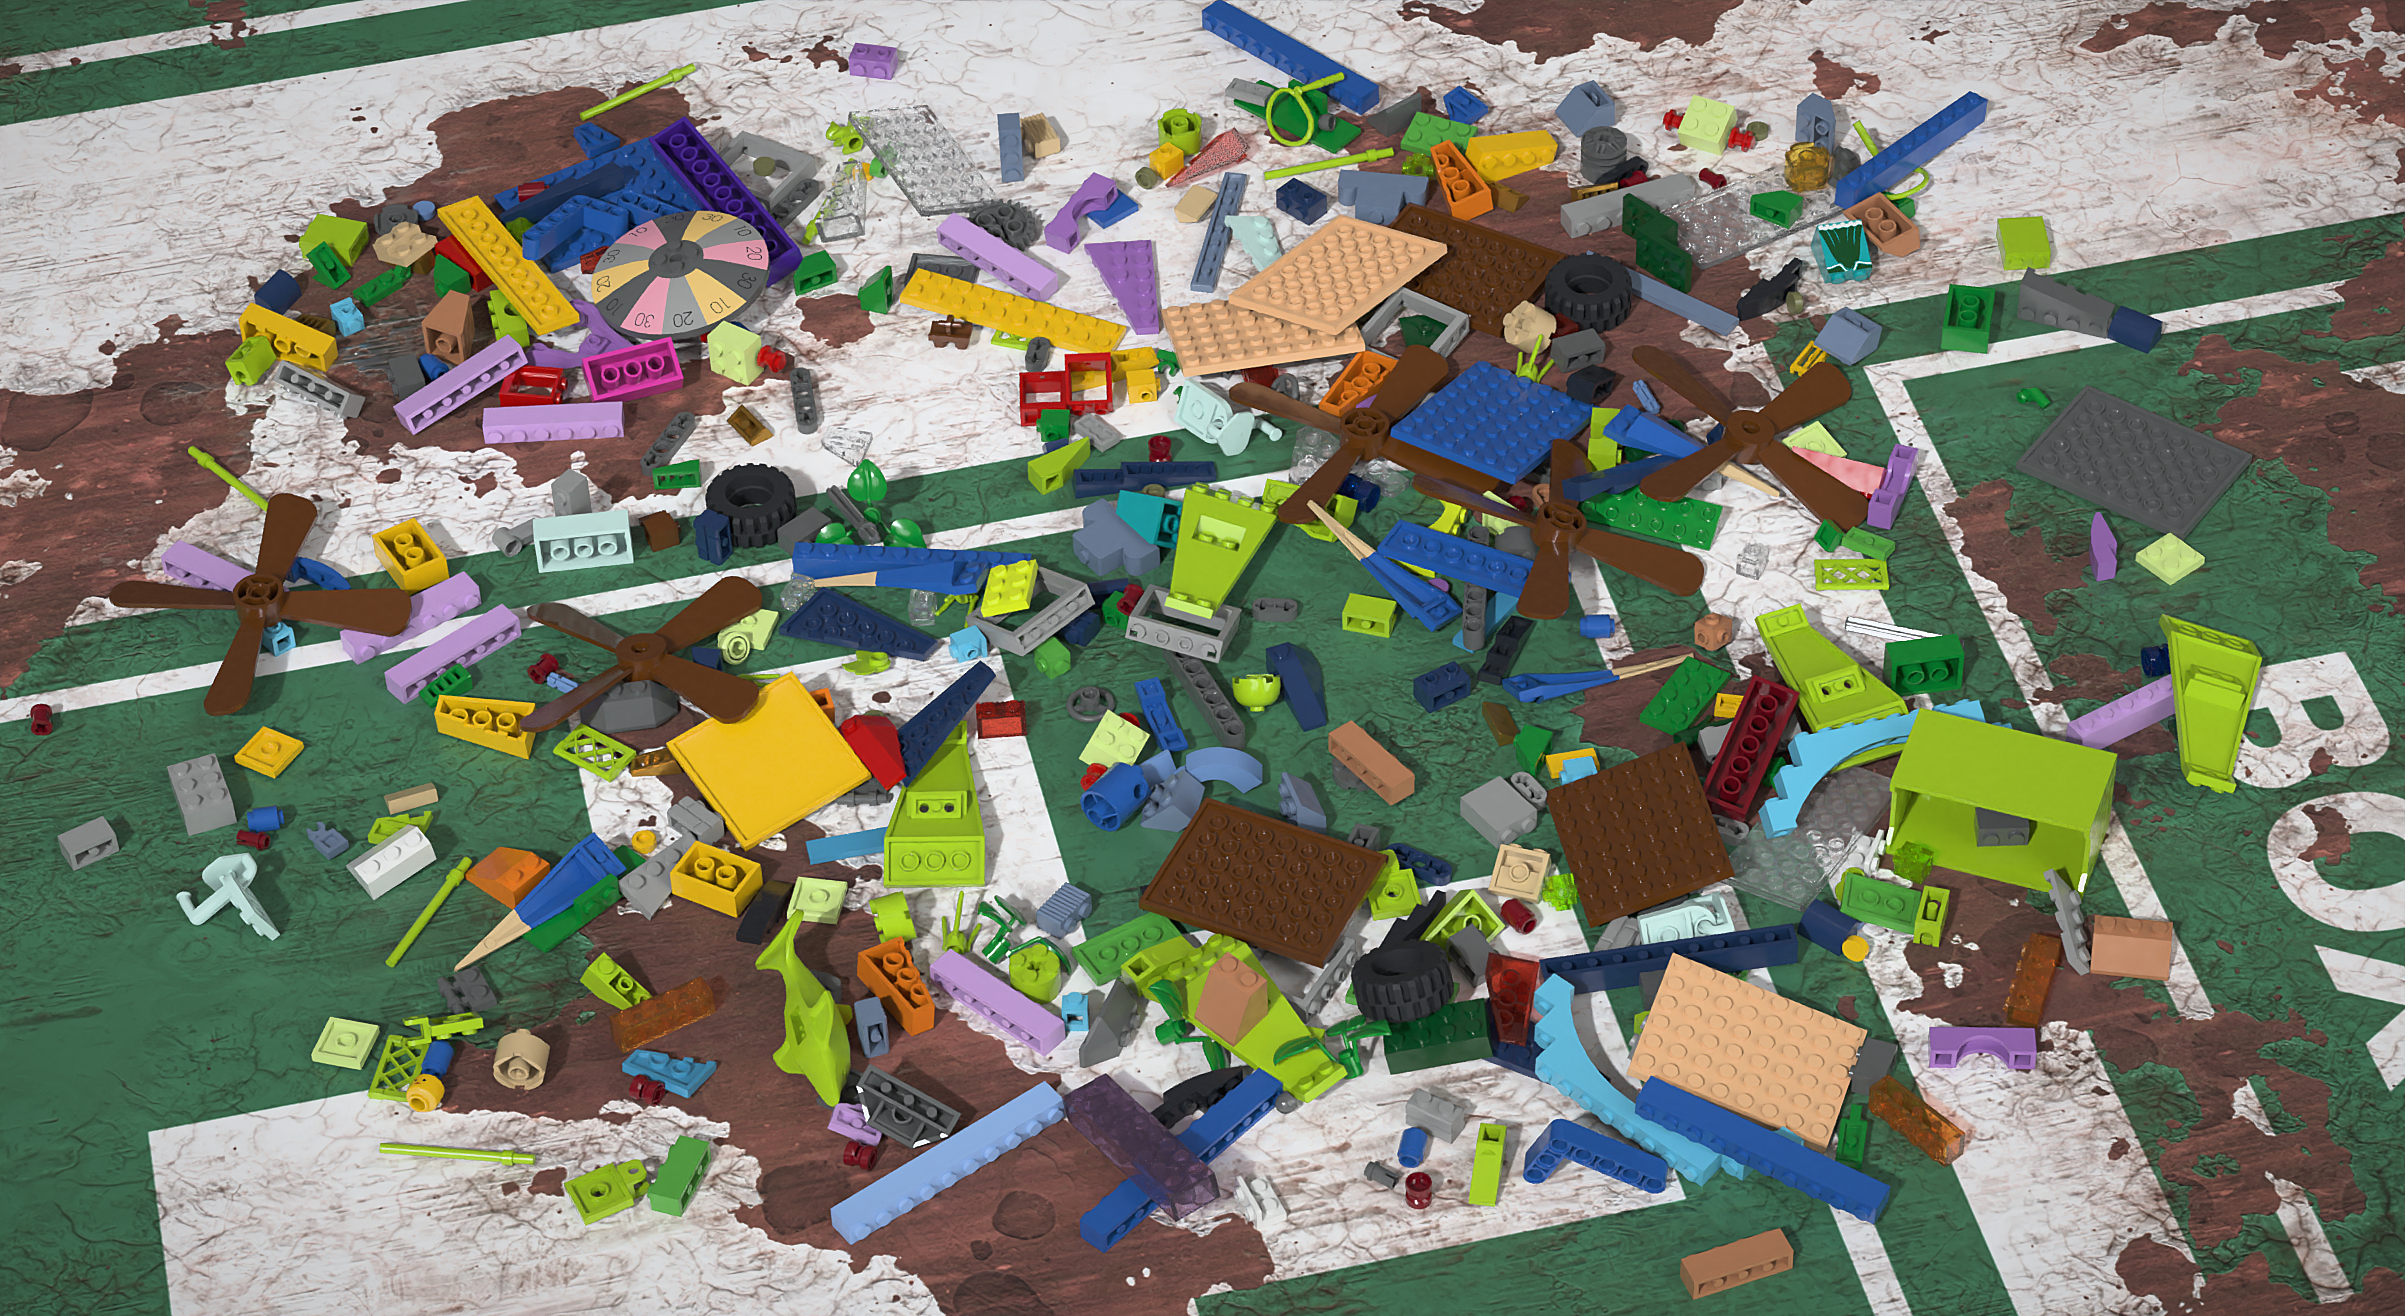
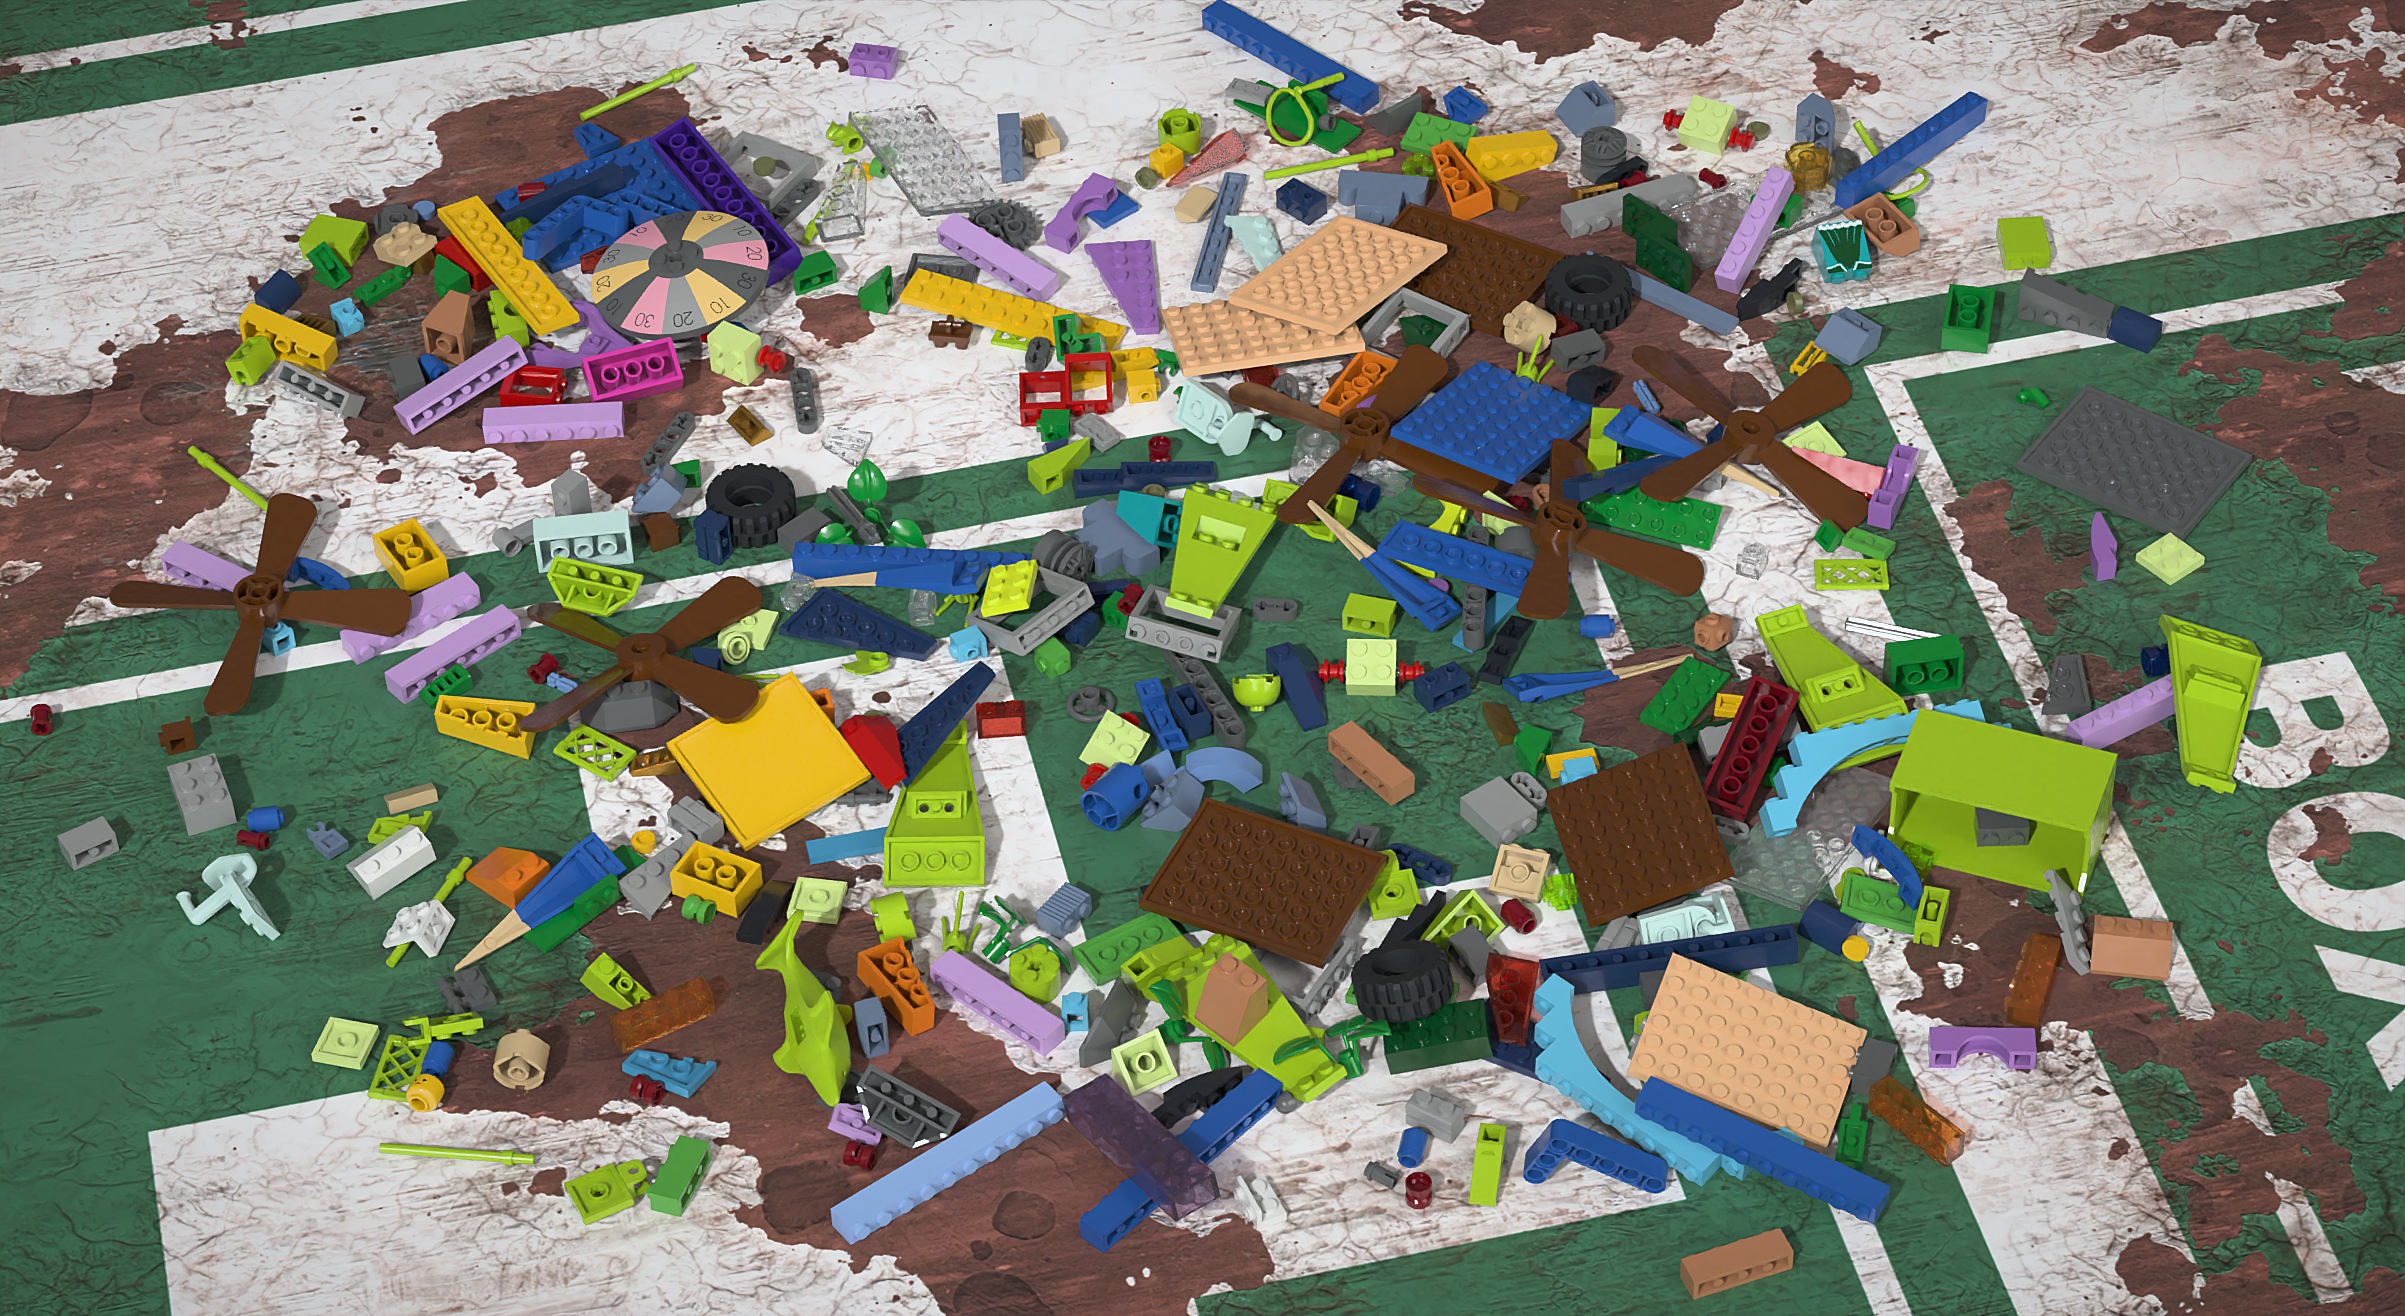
(177, 737): none -> reddish brown brick
(269, 752): yellow plate -> none
(423, 923): none -> white bracket
(591, 586): none -> lime wedge
(660, 491): none -> sand blue slope
(698, 909): none -> bright green wheel
(1063, 555): none -> dark grey wheel
(1071, 340): none -> green brick
(1142, 1063): none -> yellowish green slope
(1190, 711): none -> dark blue brick
(1370, 668): none -> yellowish green brick
(1754, 230): none -> lavender brick
(1871, 844): none -> blue slope
(2067, 687): none -> dark grey wing

